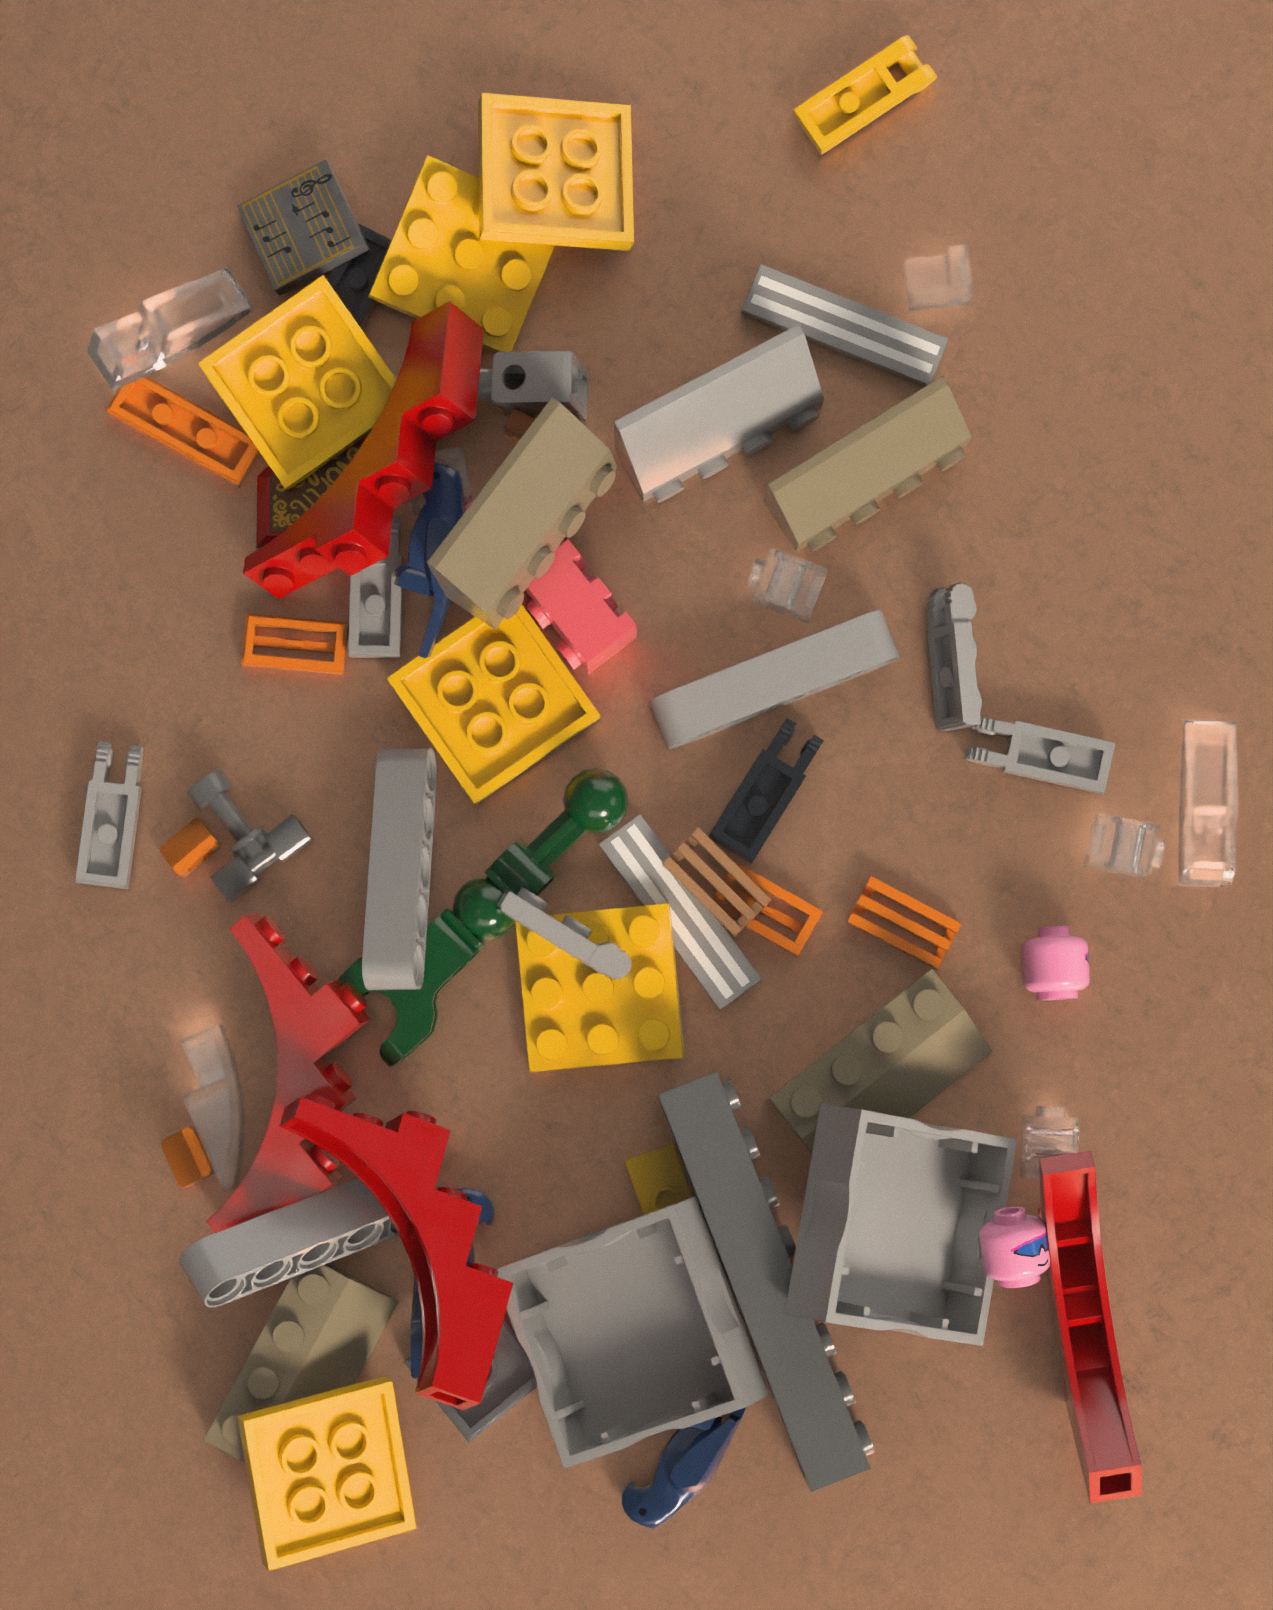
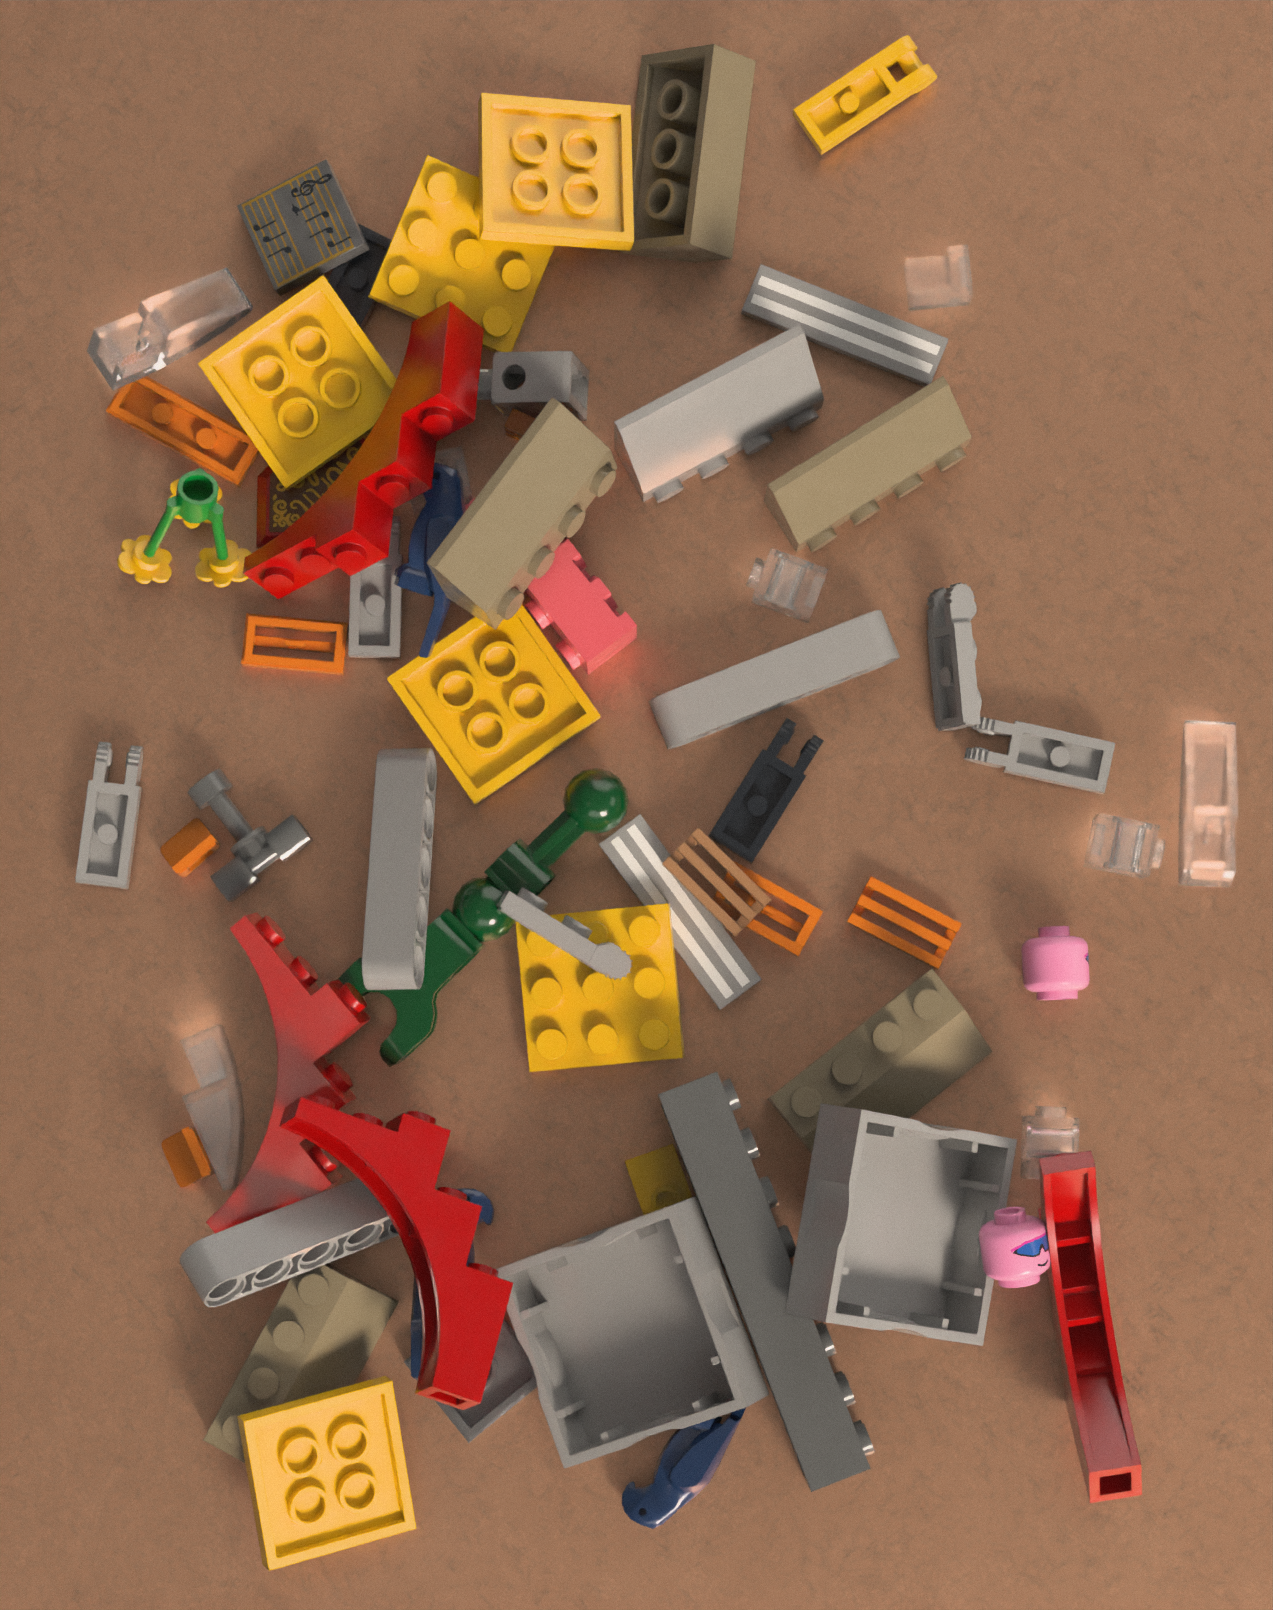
(195, 501): none -> plant
(689, 152): none -> dark tan slope

